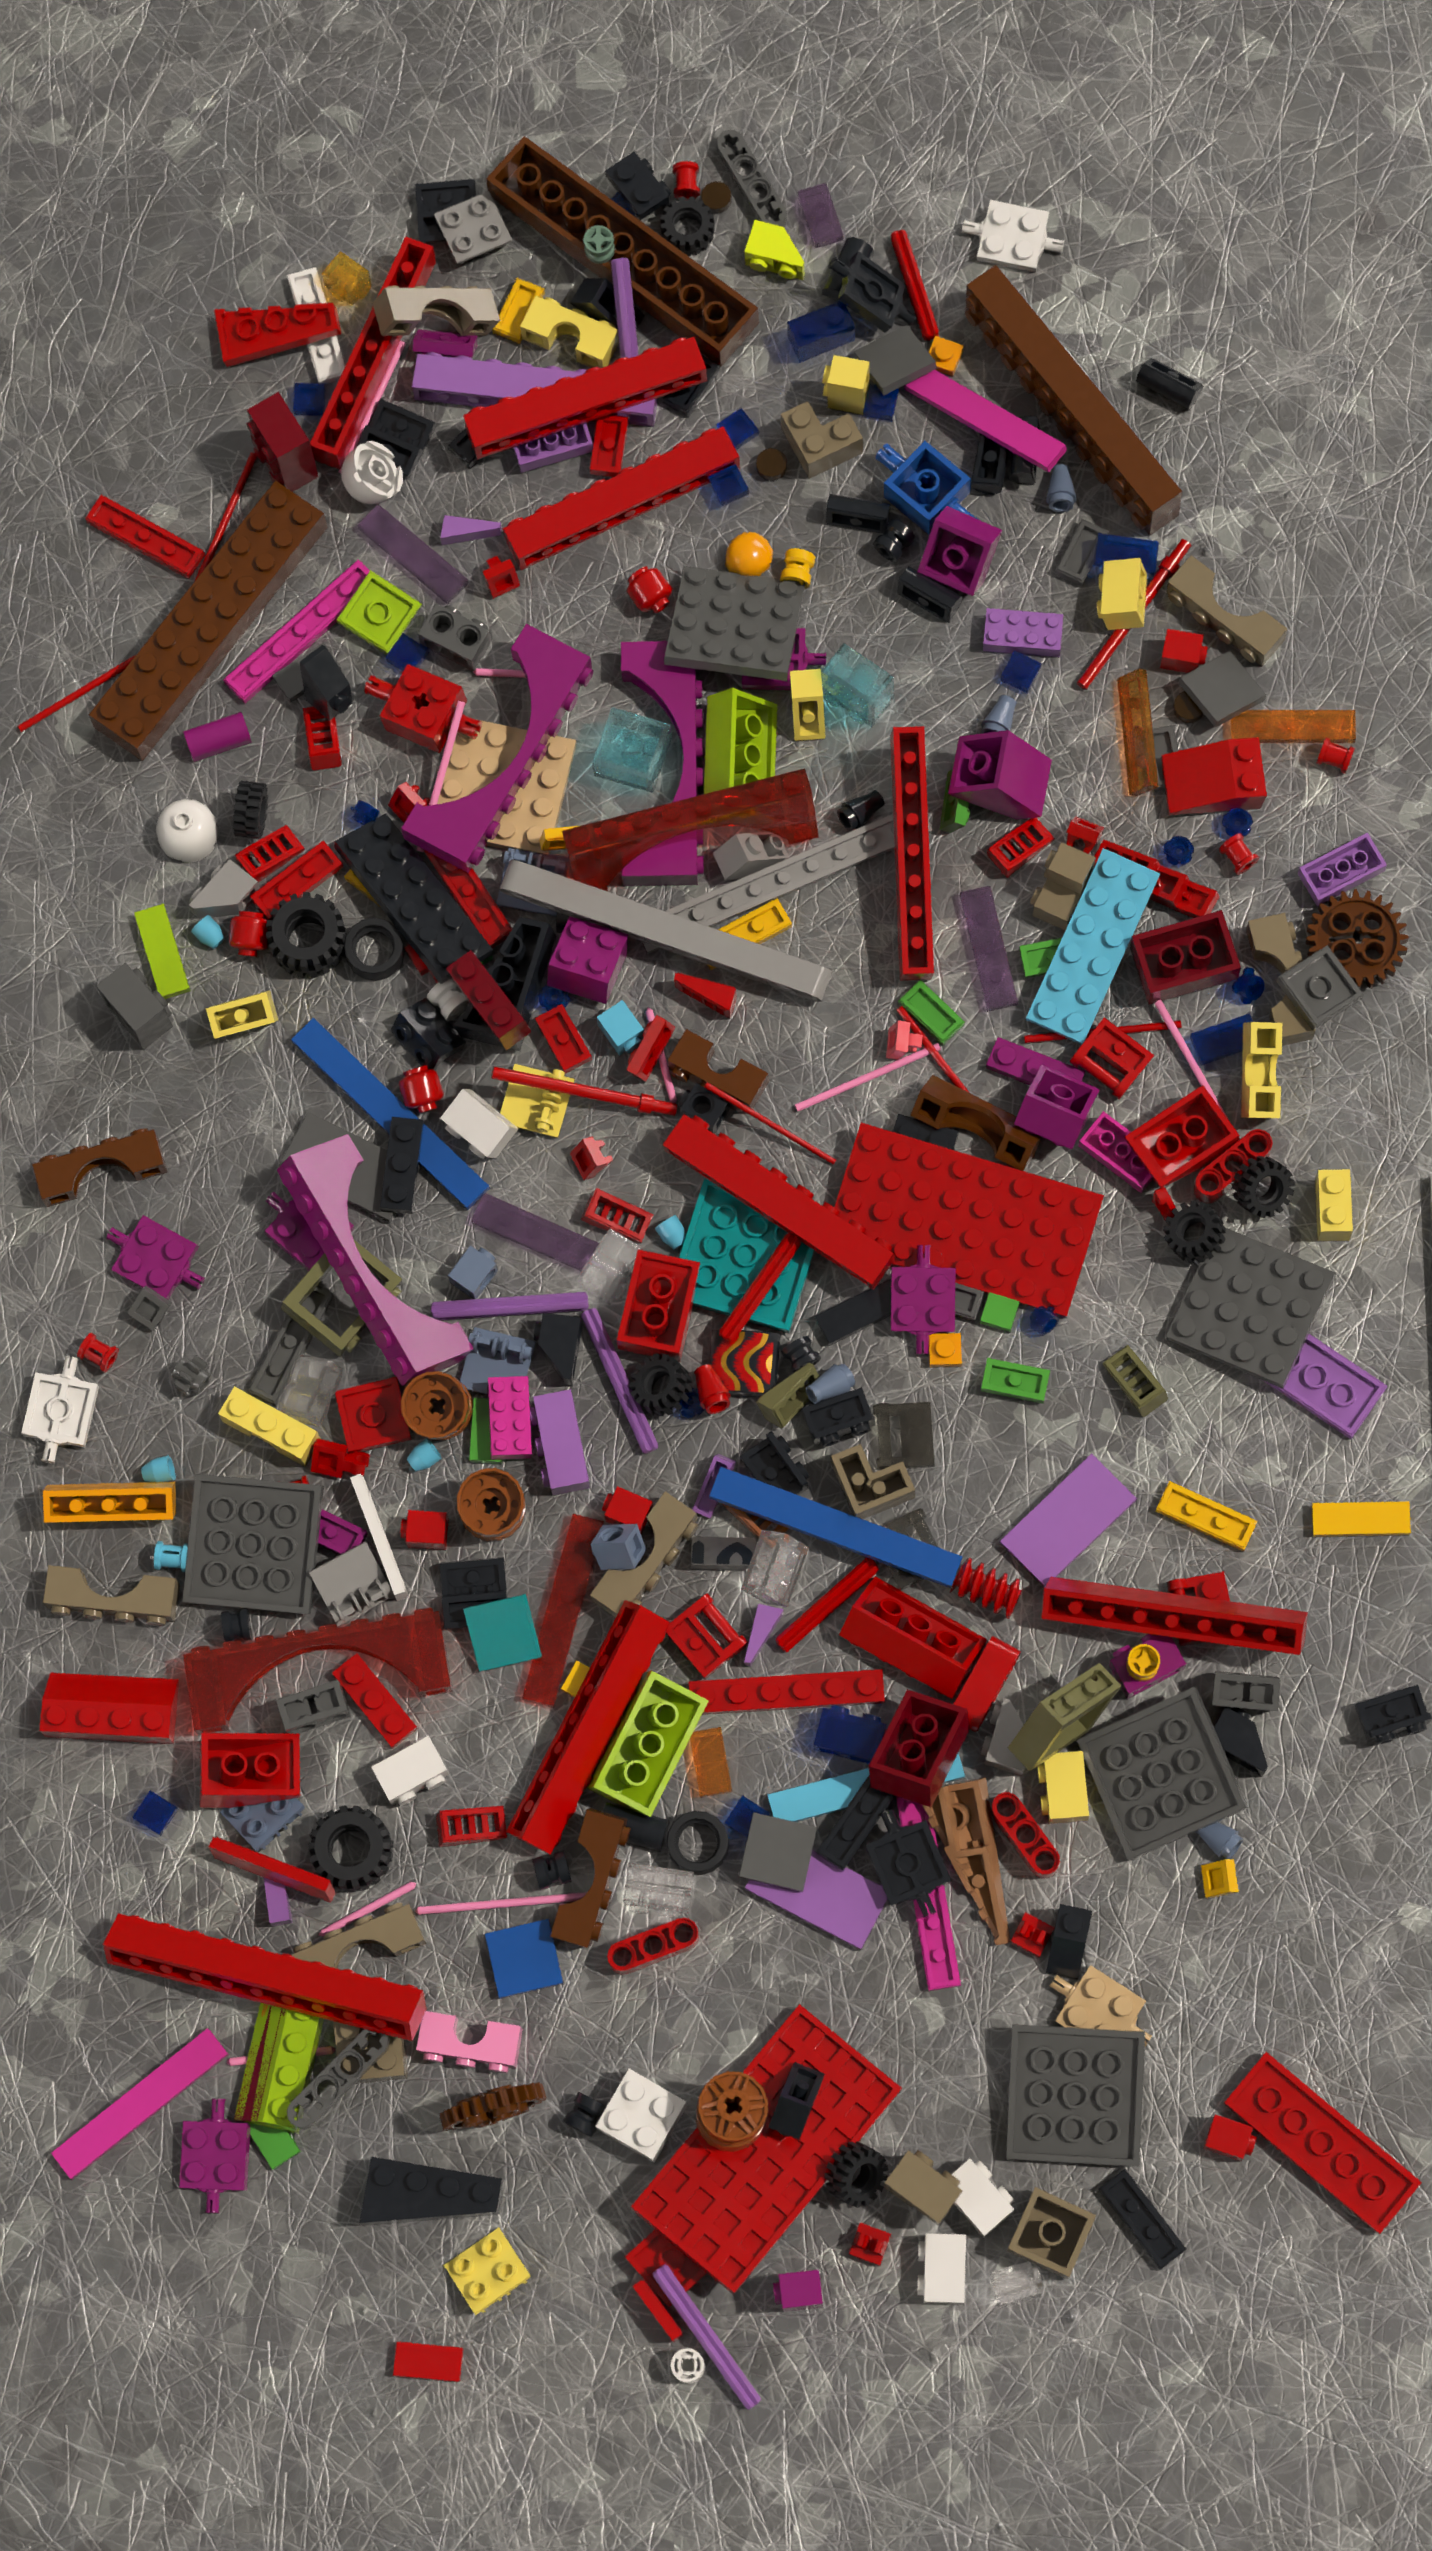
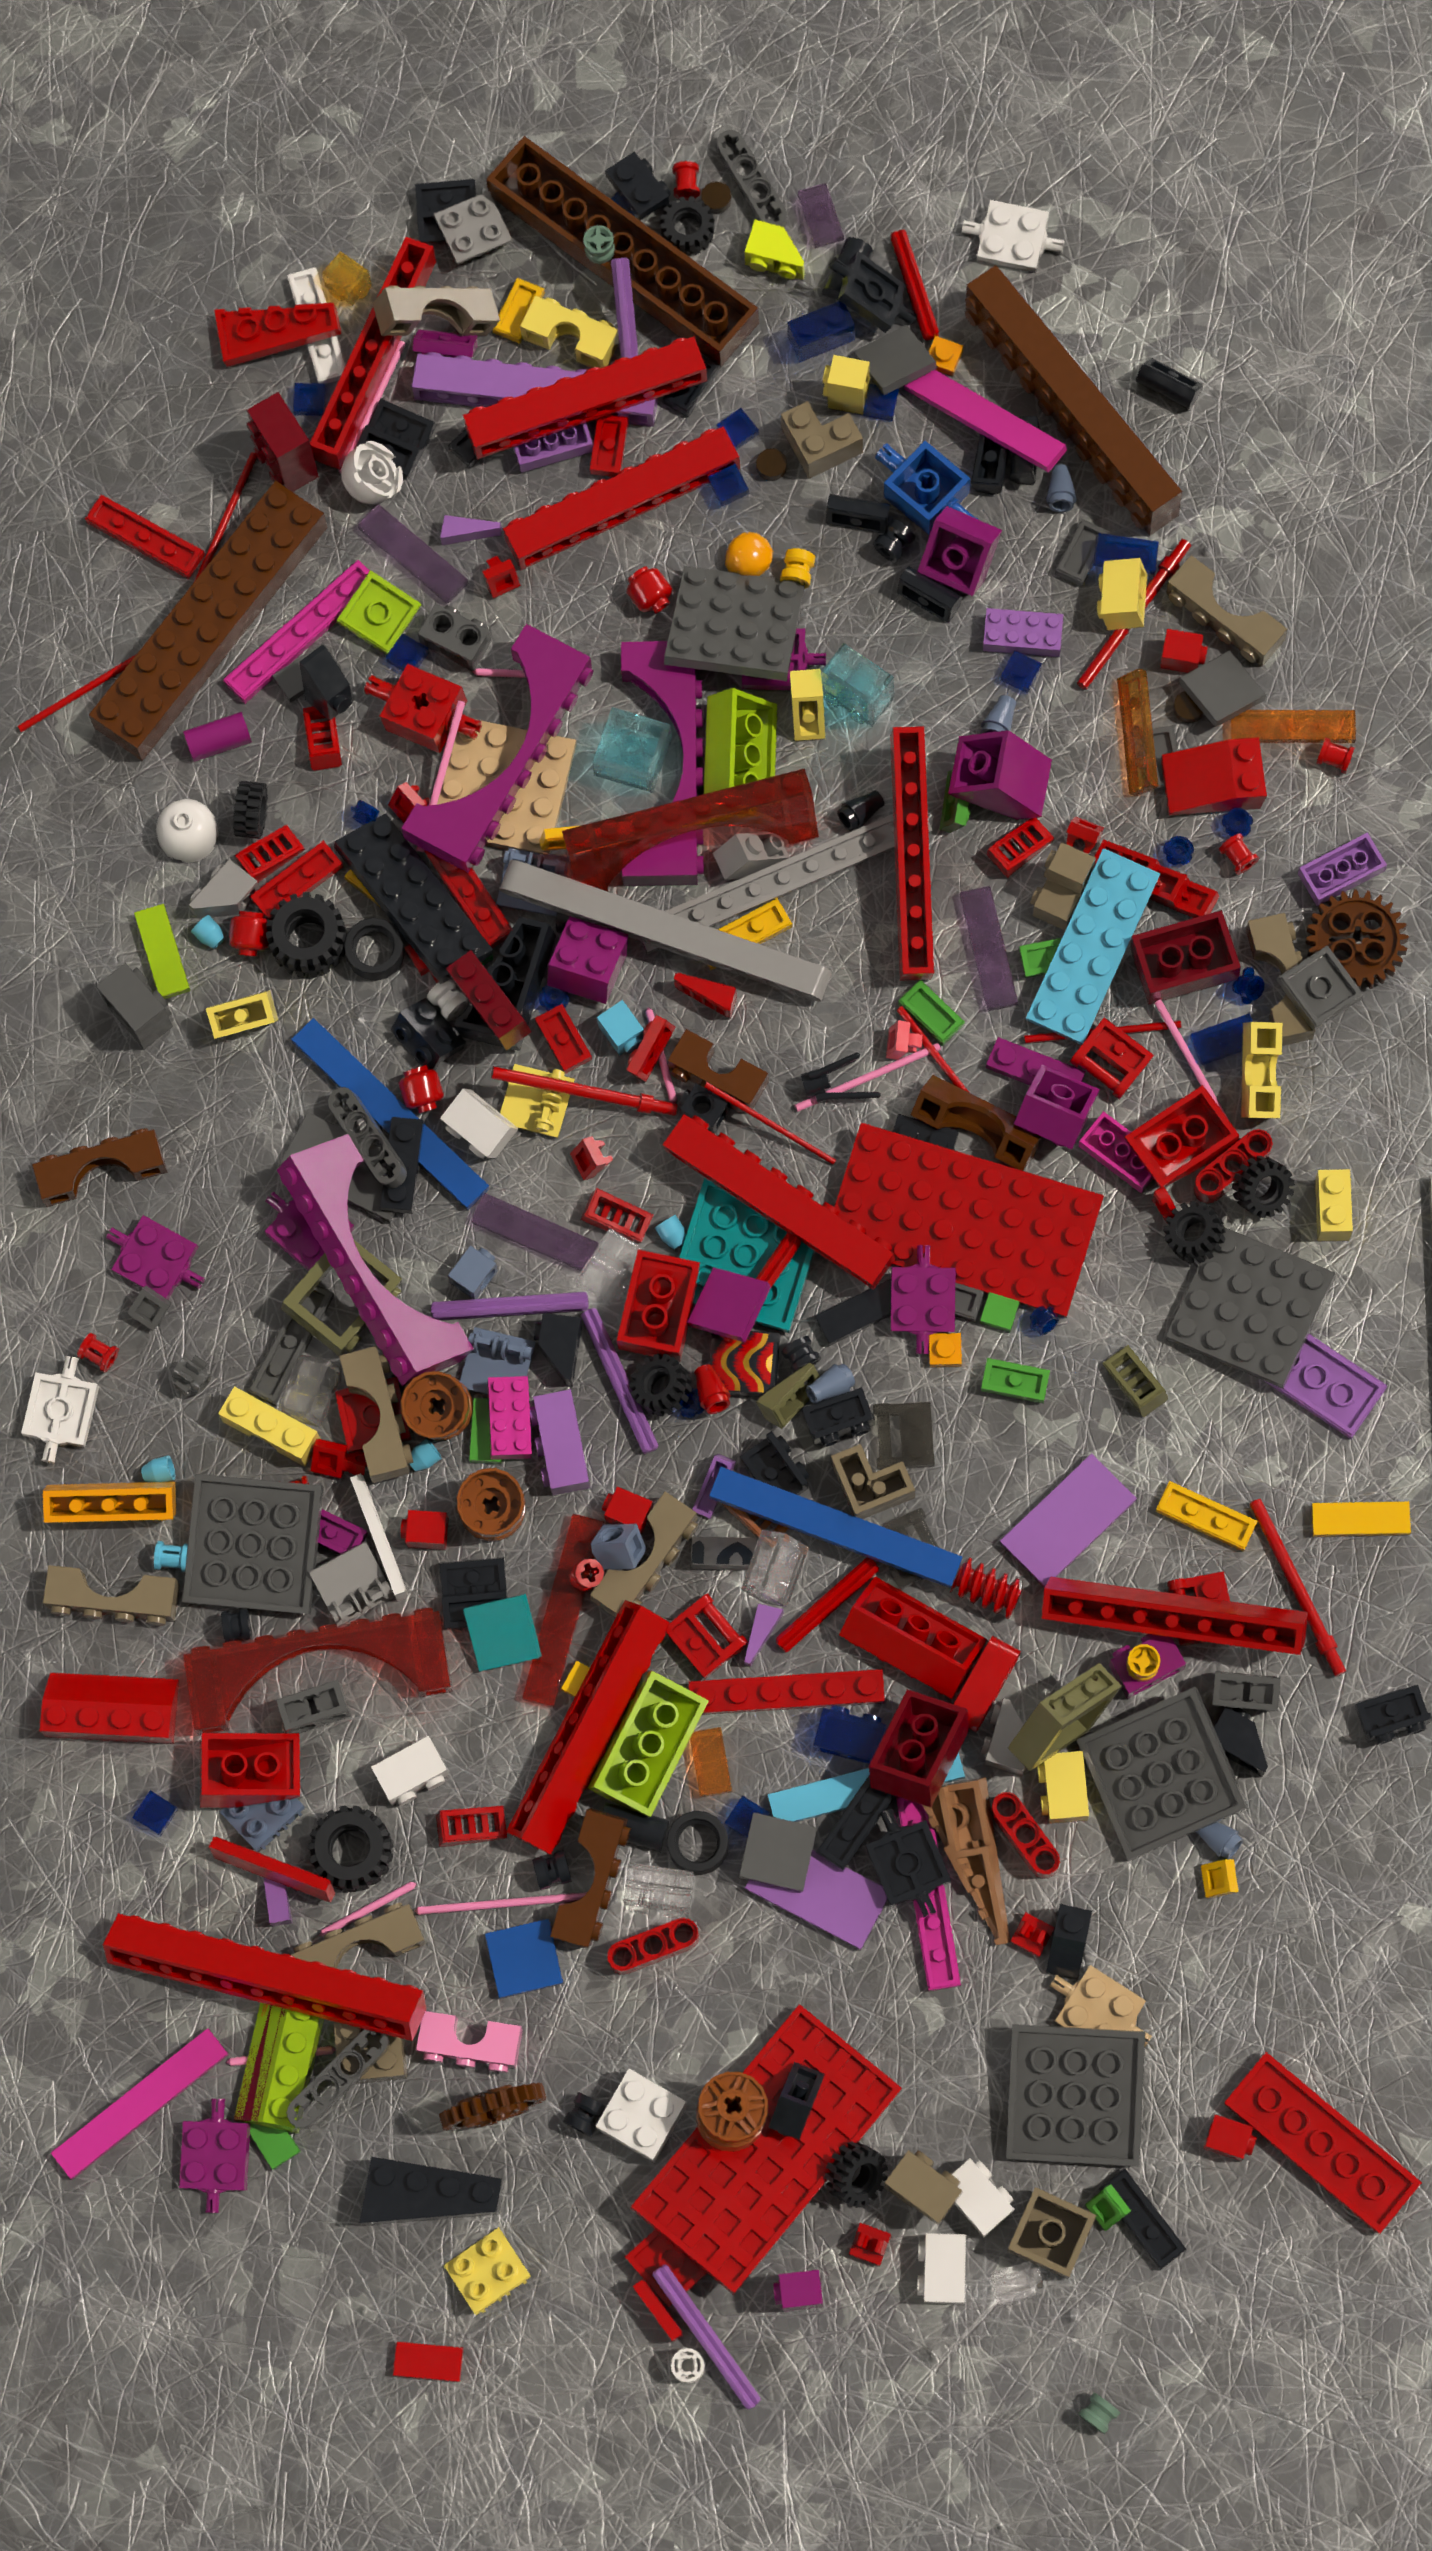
(369, 1135): none -> dark grey beam
(374, 1701): red plate -> none
(385, 1452): none -> dark tan arch
(586, 1565): none -> red bush
(598, 301): black slope -> none
(729, 1304): none -> magenta tile
(817, 1082): none -> black plant
(1099, 2413): none -> sand green wheel
(1108, 2207): none -> bright green tile
(1325, 1643): none -> red bar

